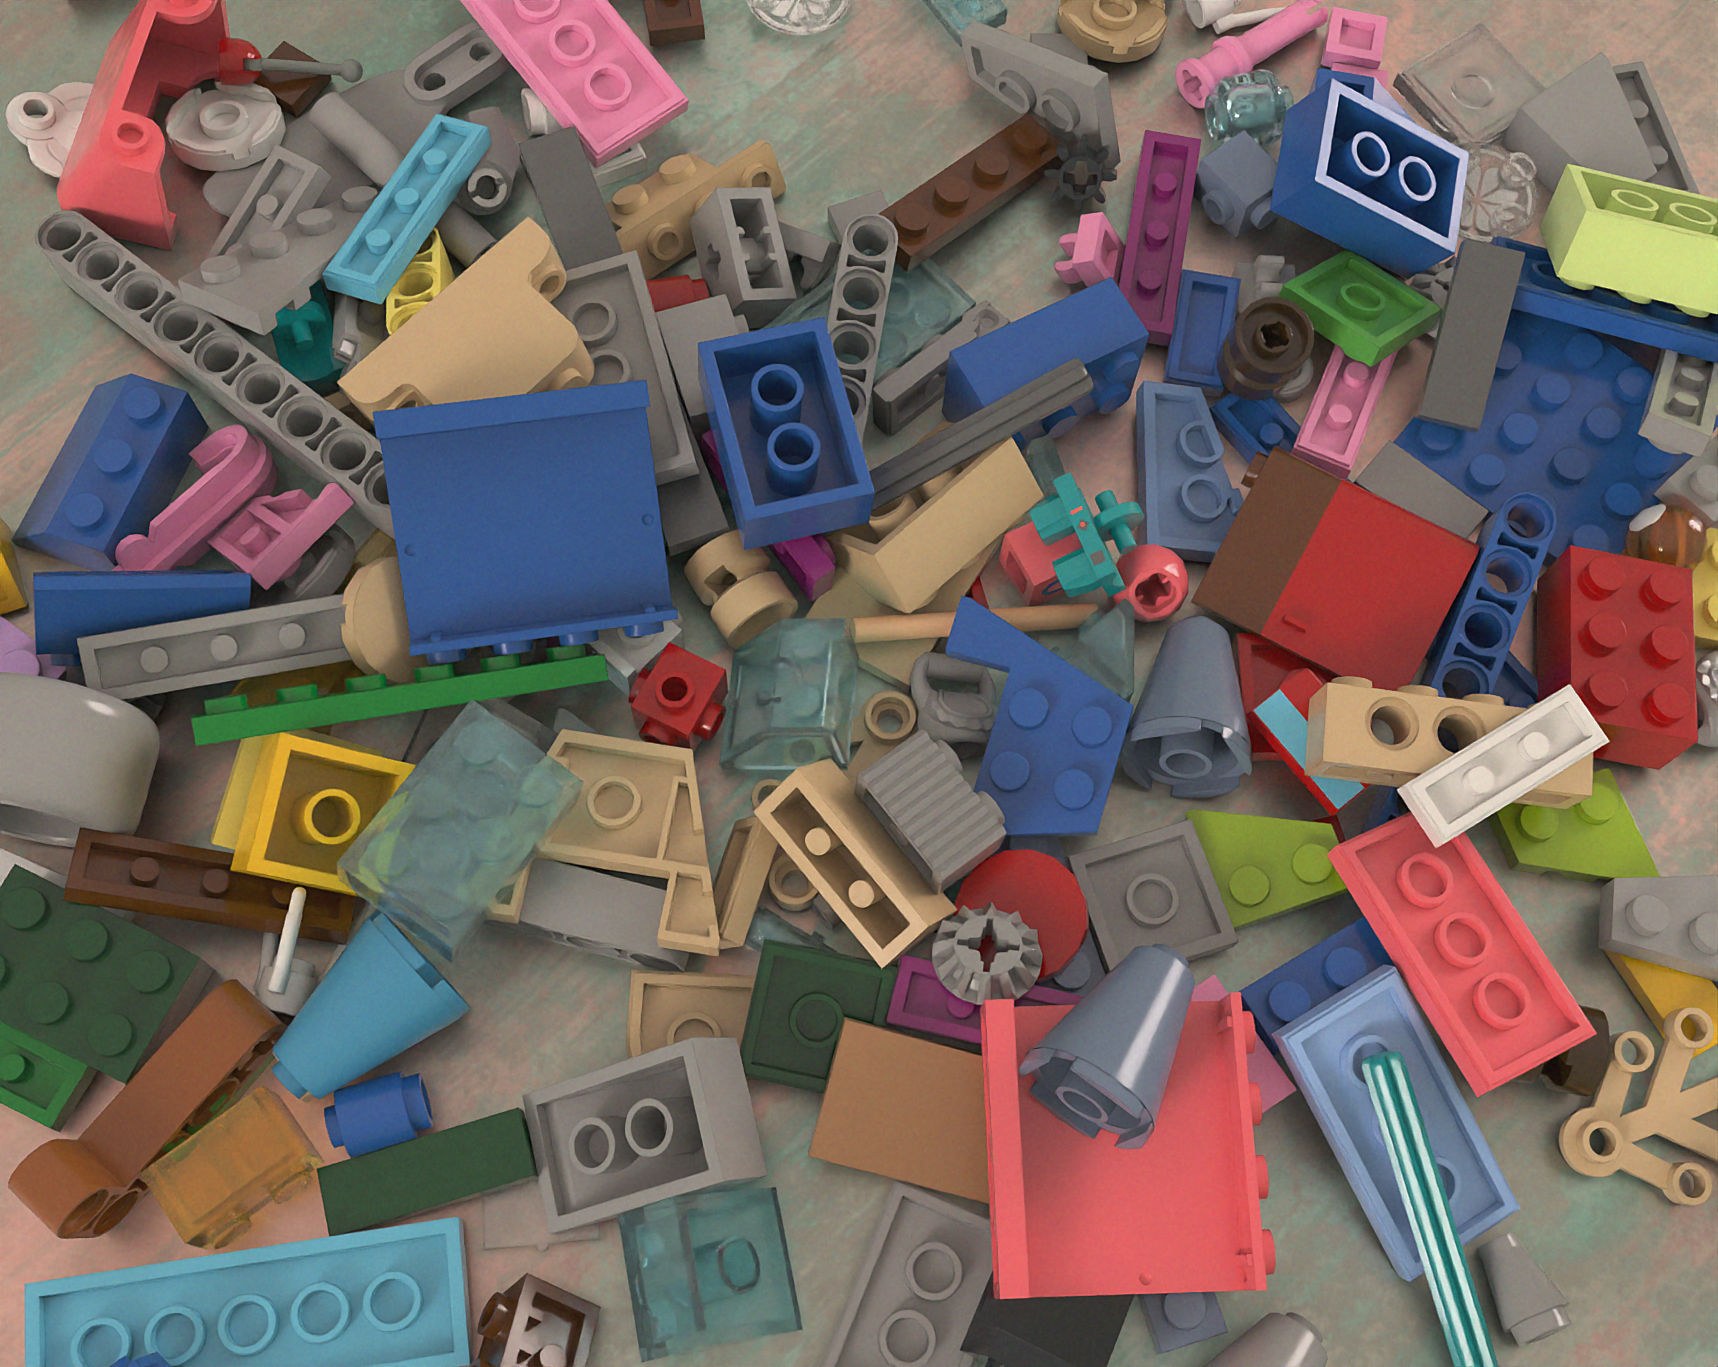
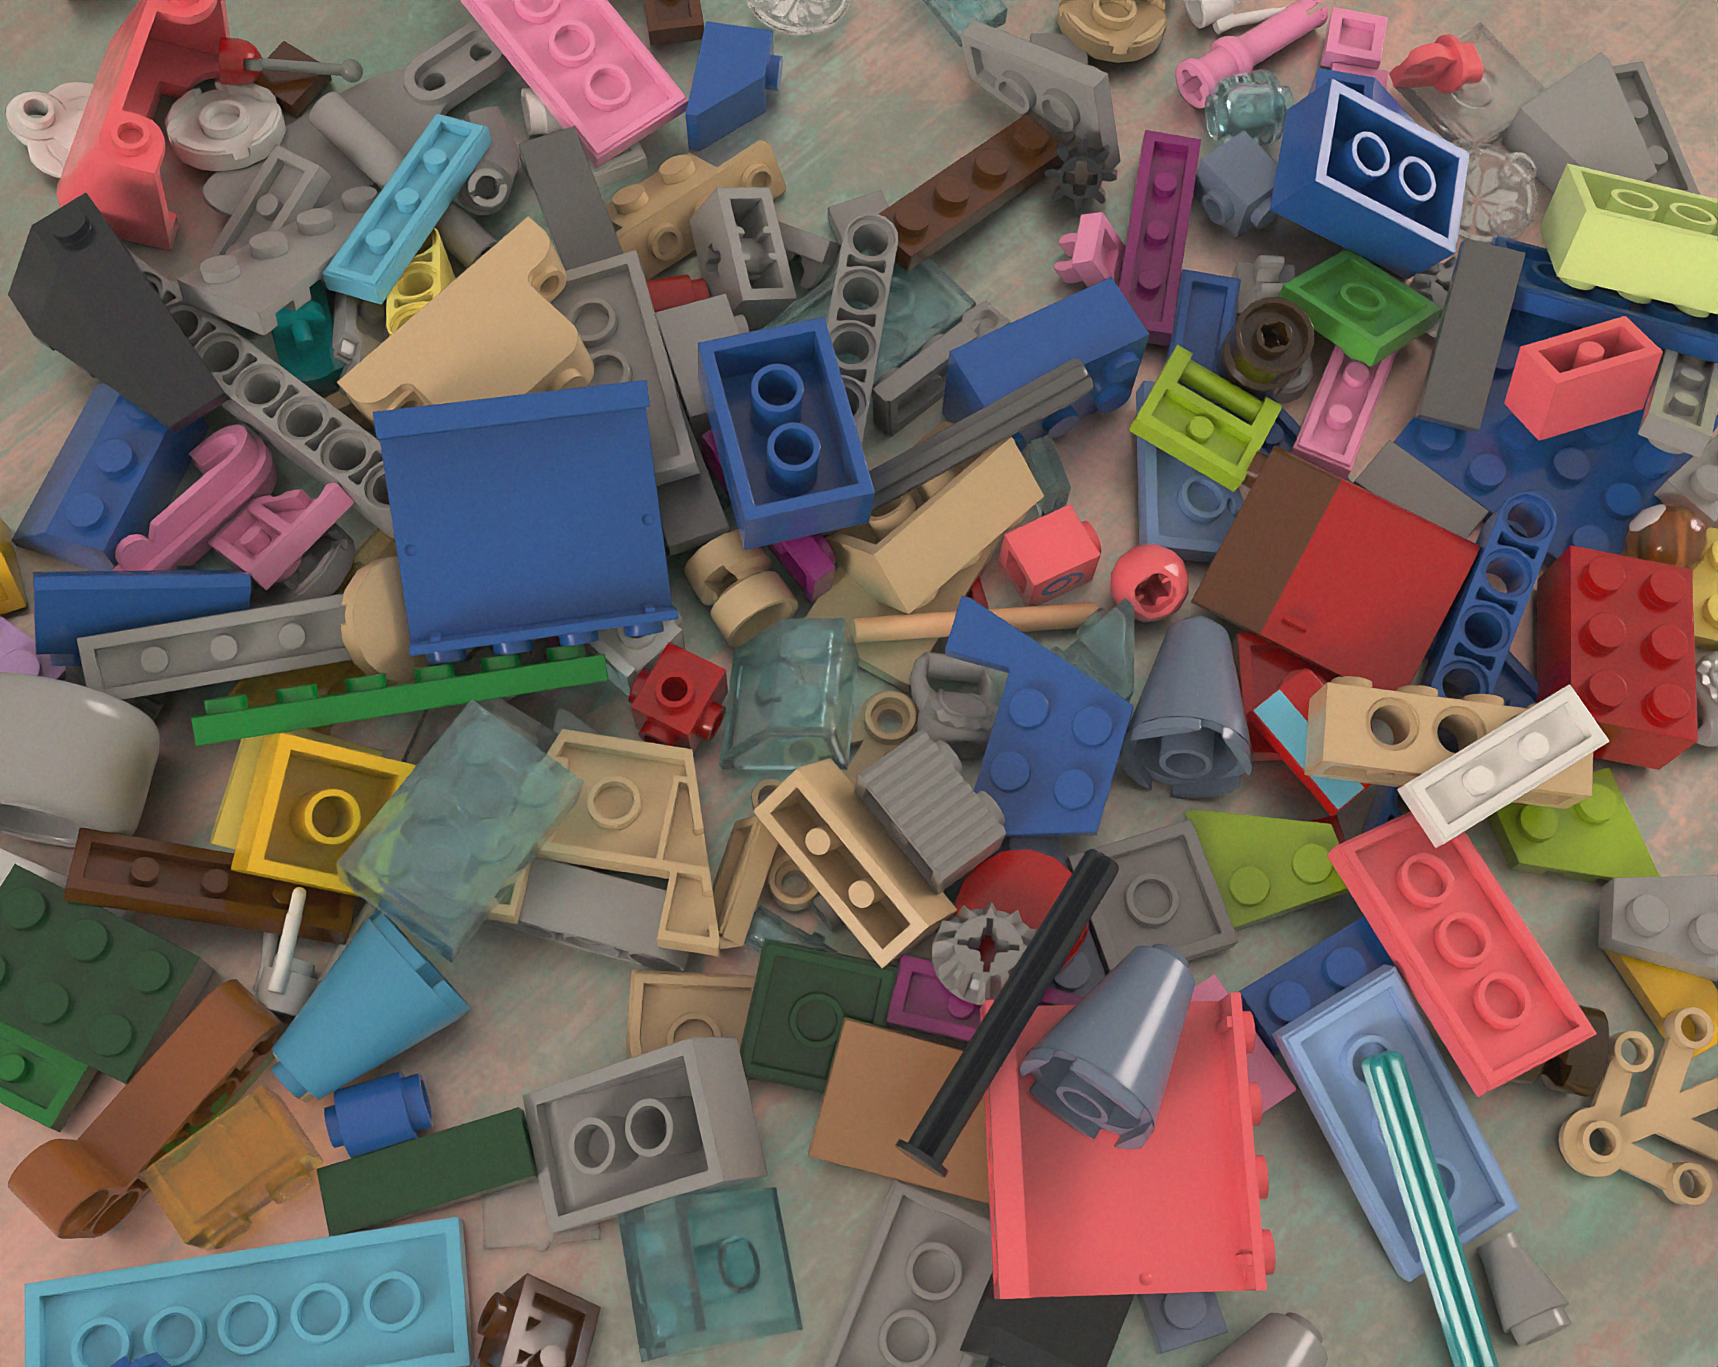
(102, 313): none -> black wedge
(730, 81): none -> blue slope
(1010, 1013): none -> black axle
(1070, 514): teal hips -> none
(1200, 430): none -> lime plate
(1440, 64): none -> coral piece
(1582, 377): none -> coral brick

